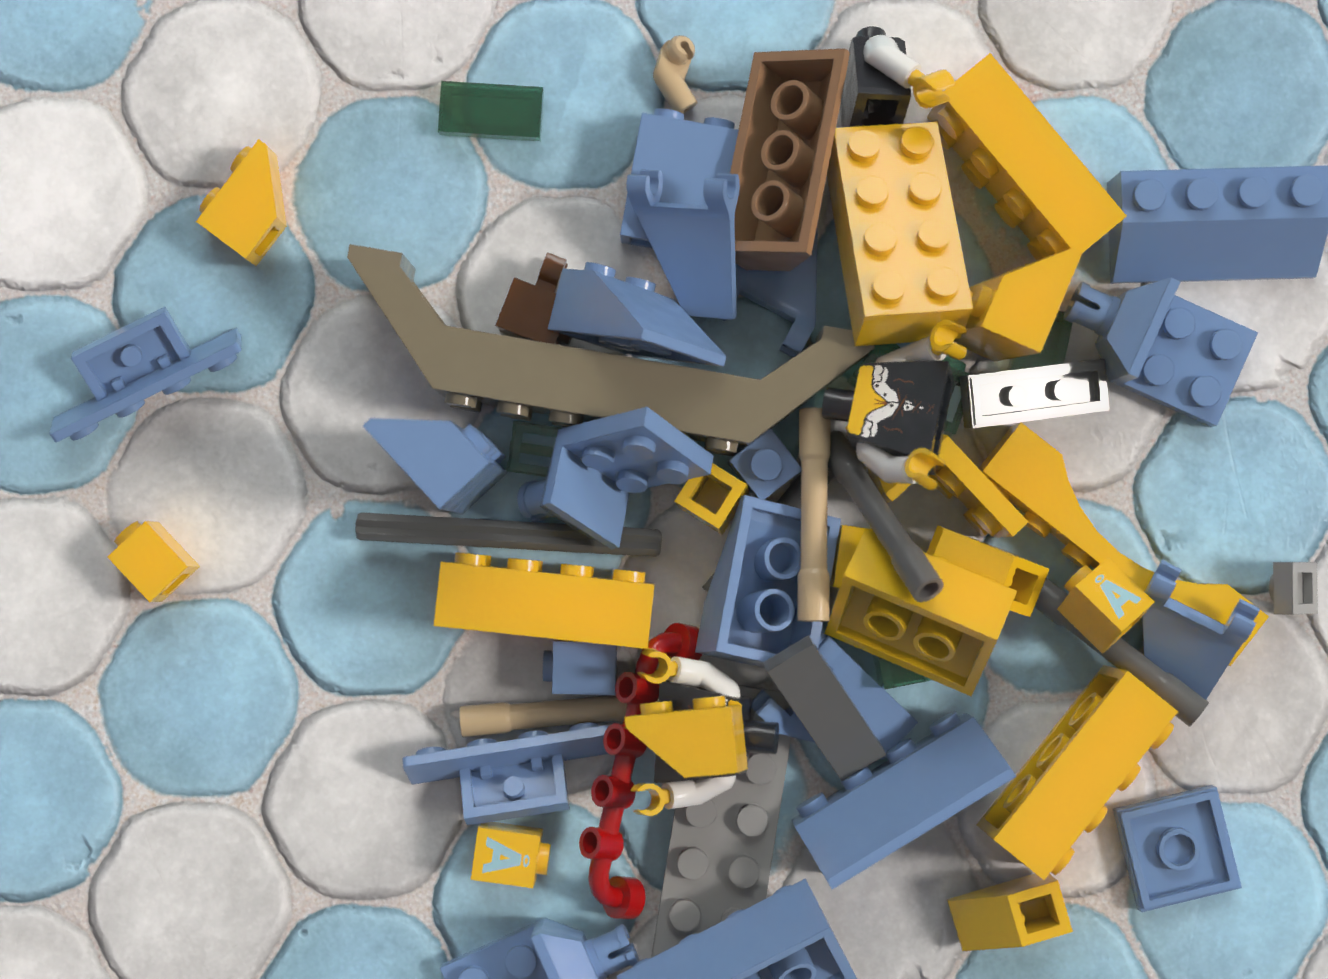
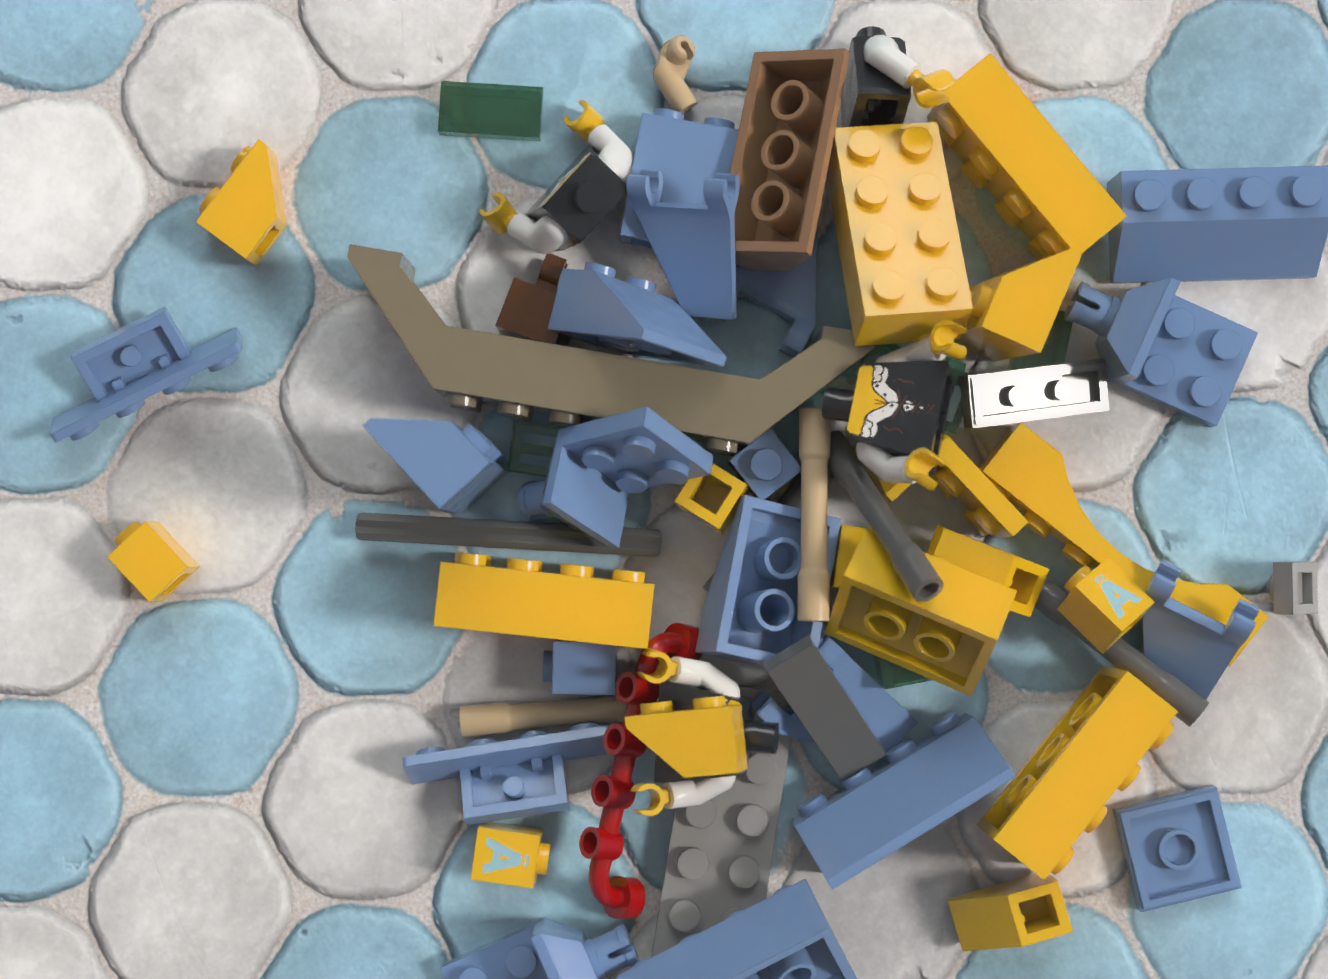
(577, 197): none -> torso

